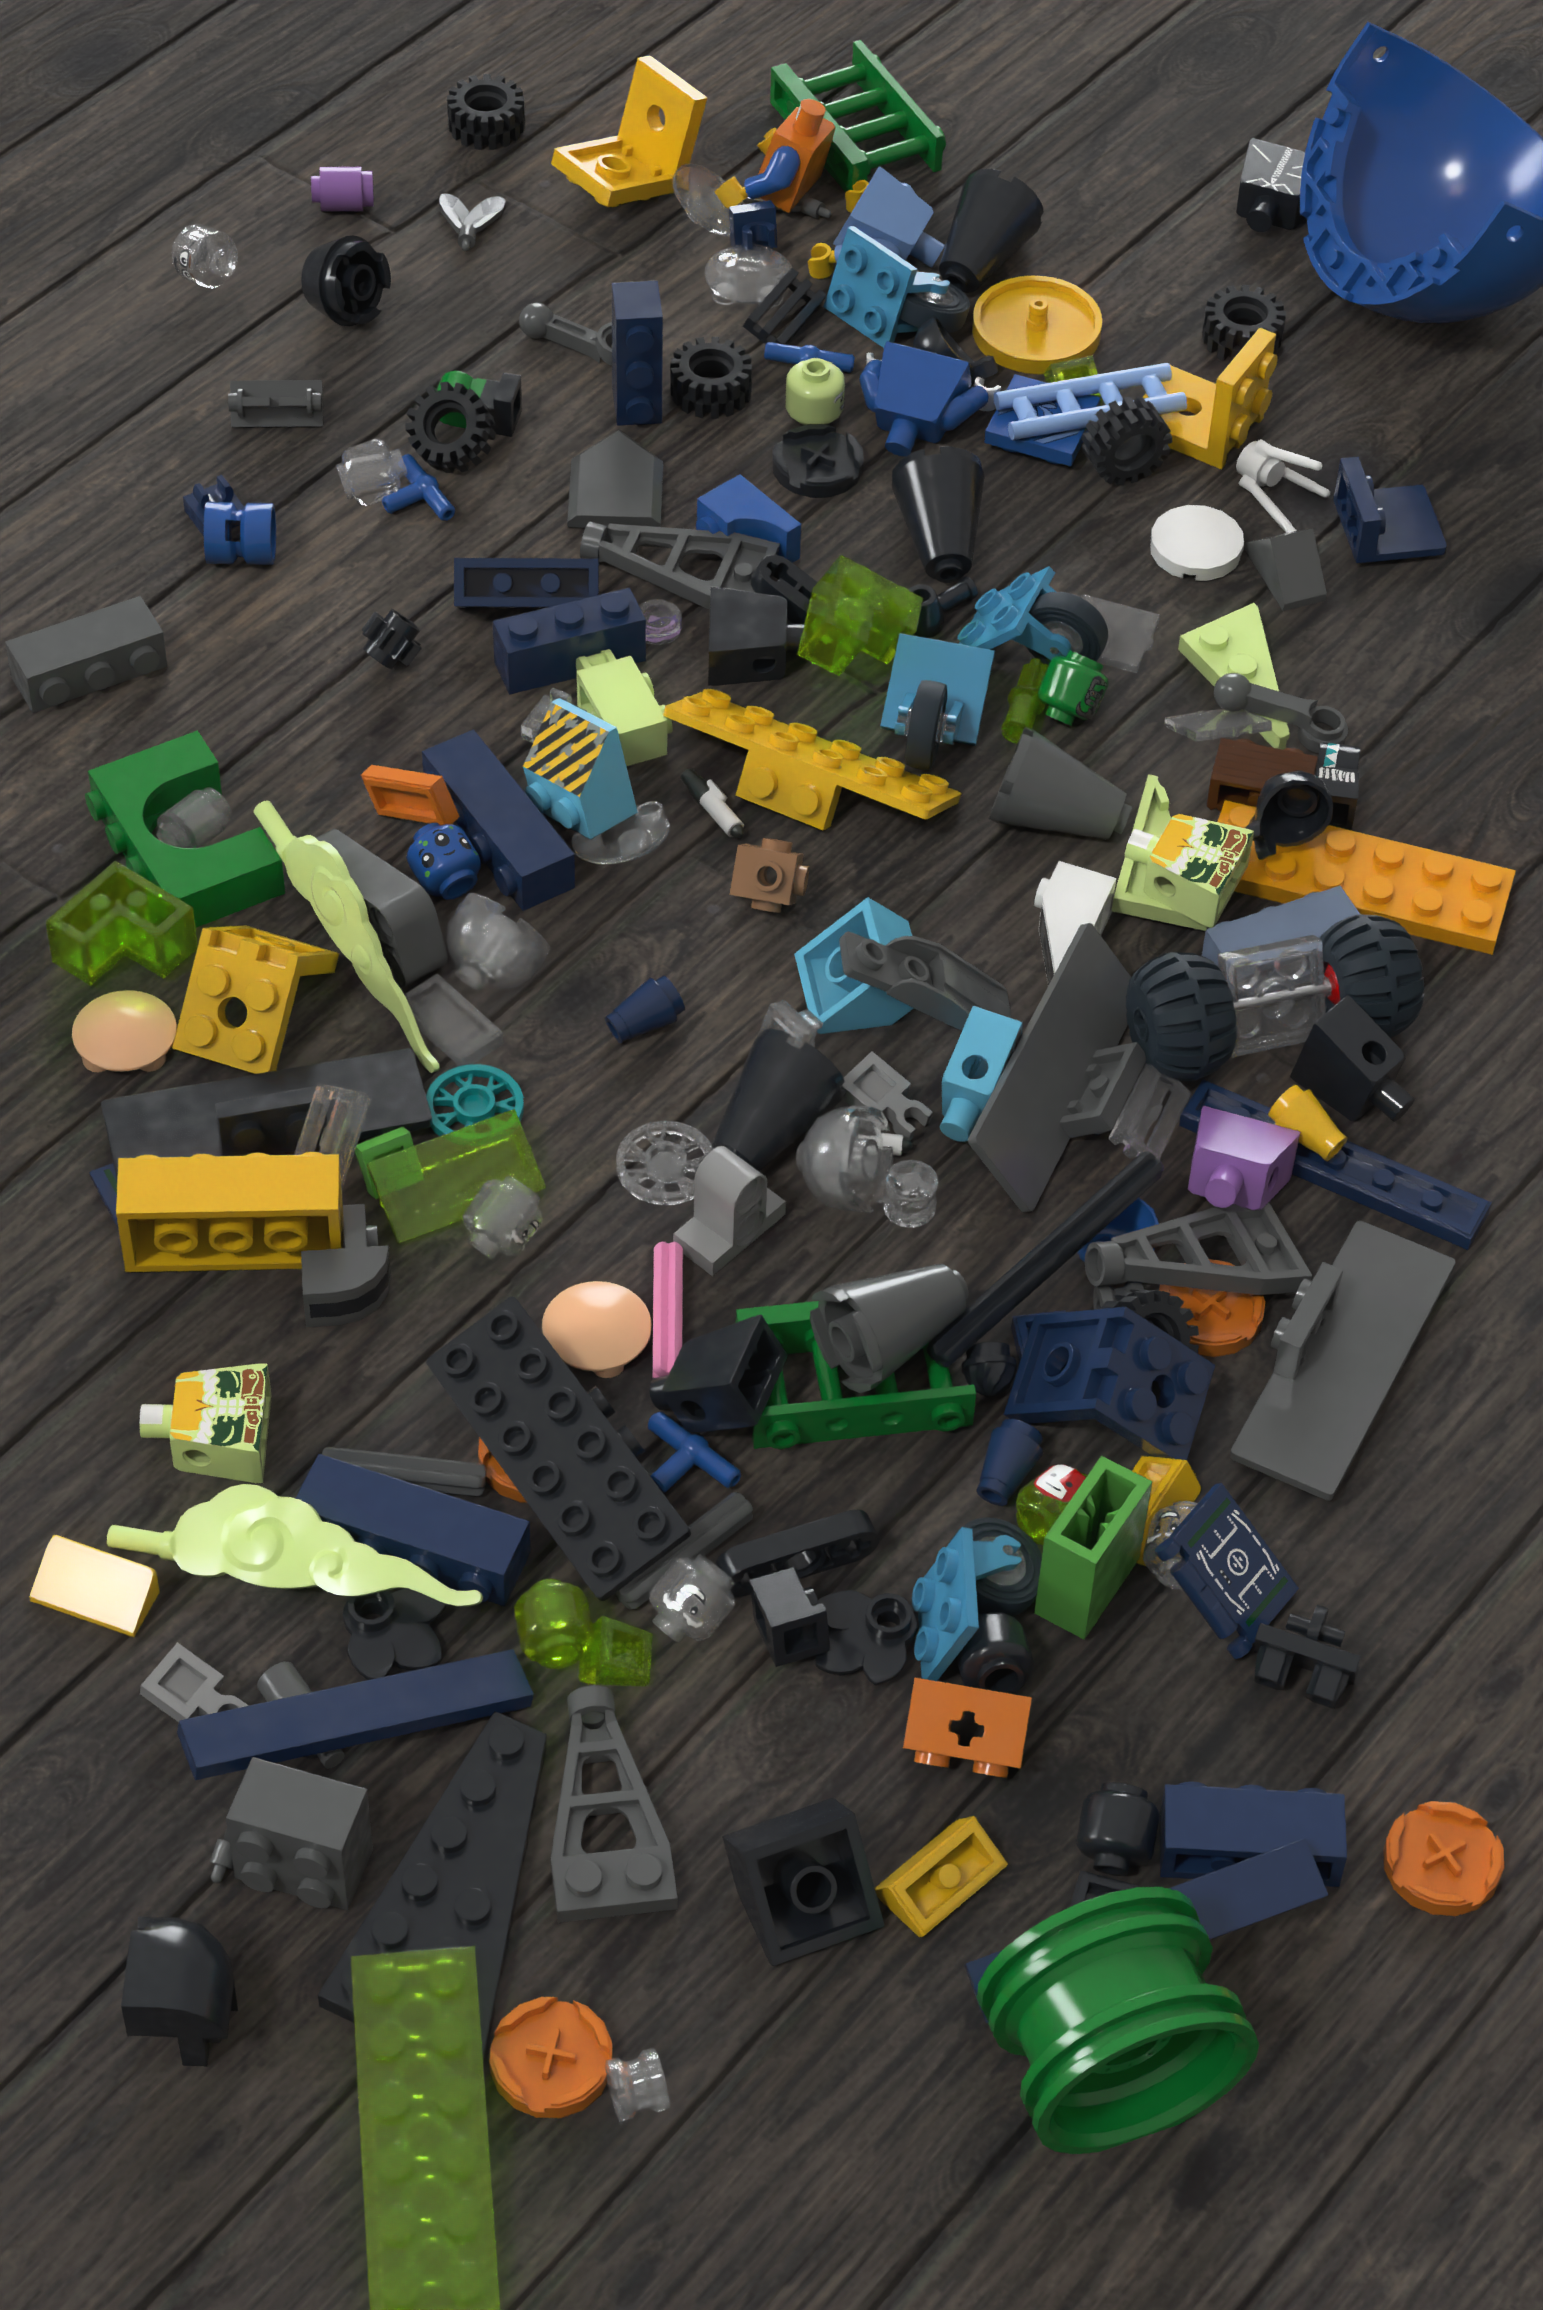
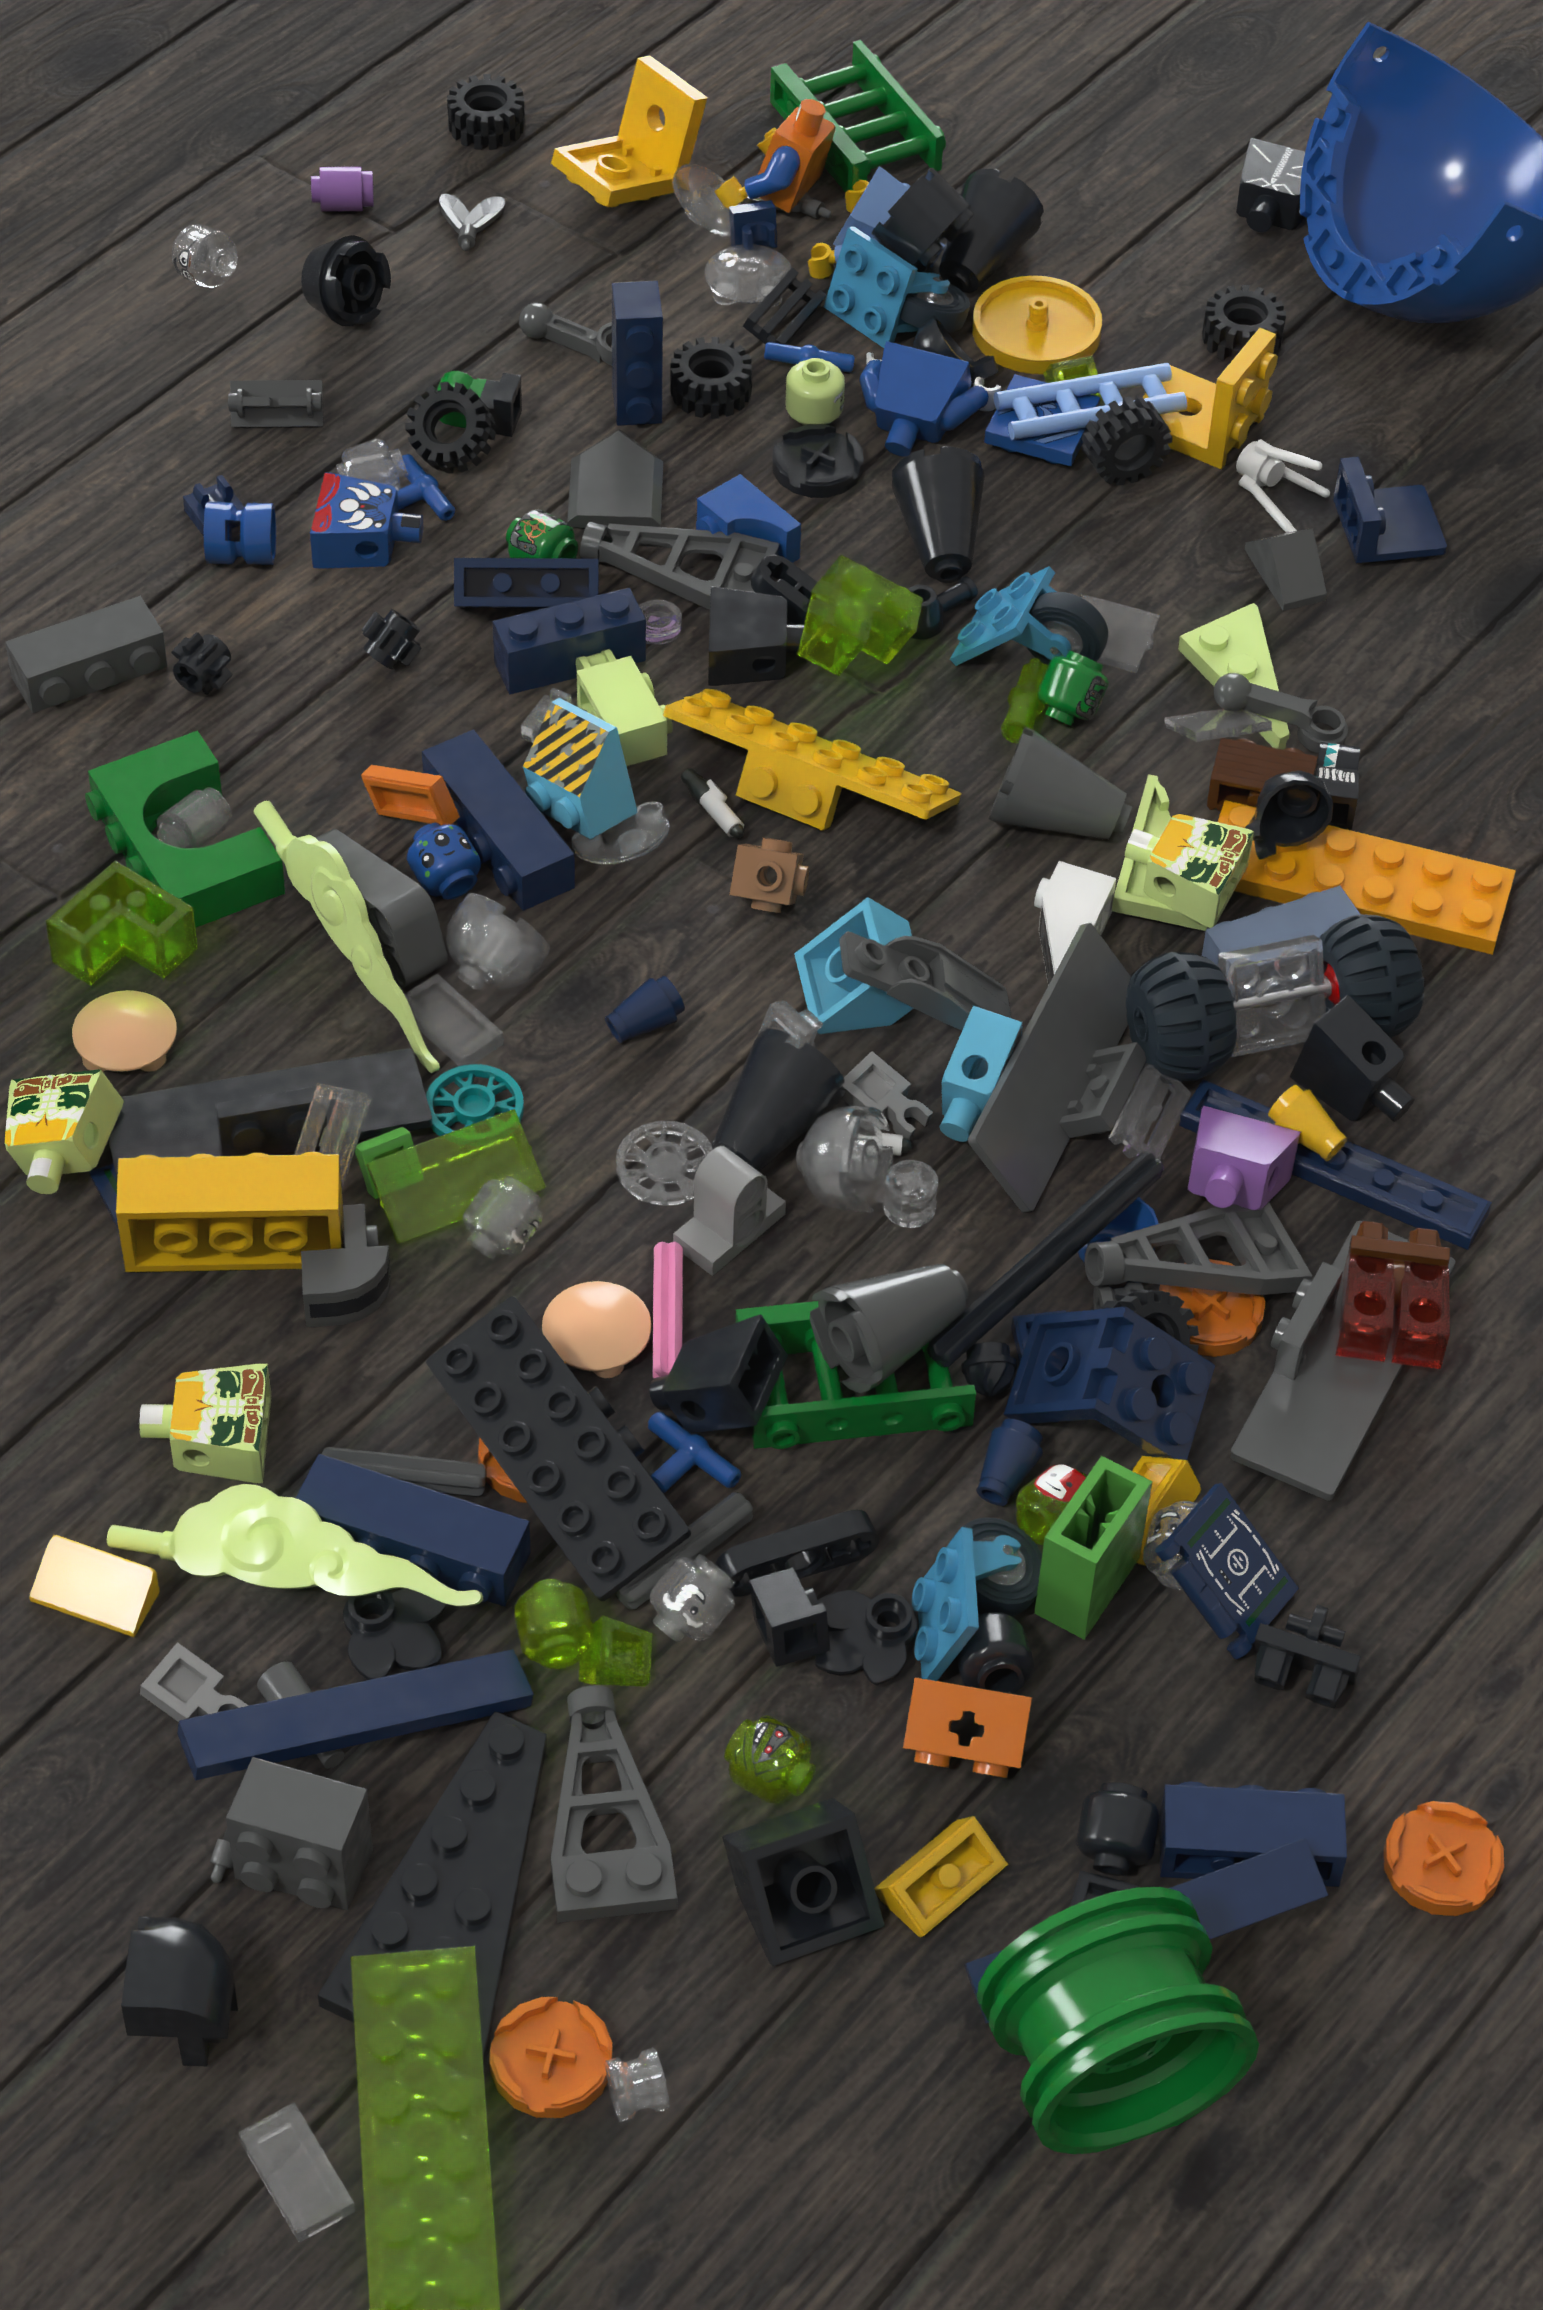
(59, 1124): none -> yellowish green torso
(202, 663): none -> black gear
(260, 972): yellow bracket -> none
(296, 2172): none -> clear tile
(359, 523): none -> blue torso
(541, 536): none -> green head
(770, 1759): none -> clear neon green head
(923, 219): none -> black brick
(936, 695): dark azure plate -> none
(1196, 542): white tile -> none
(1400, 1276): none -> clear red hips

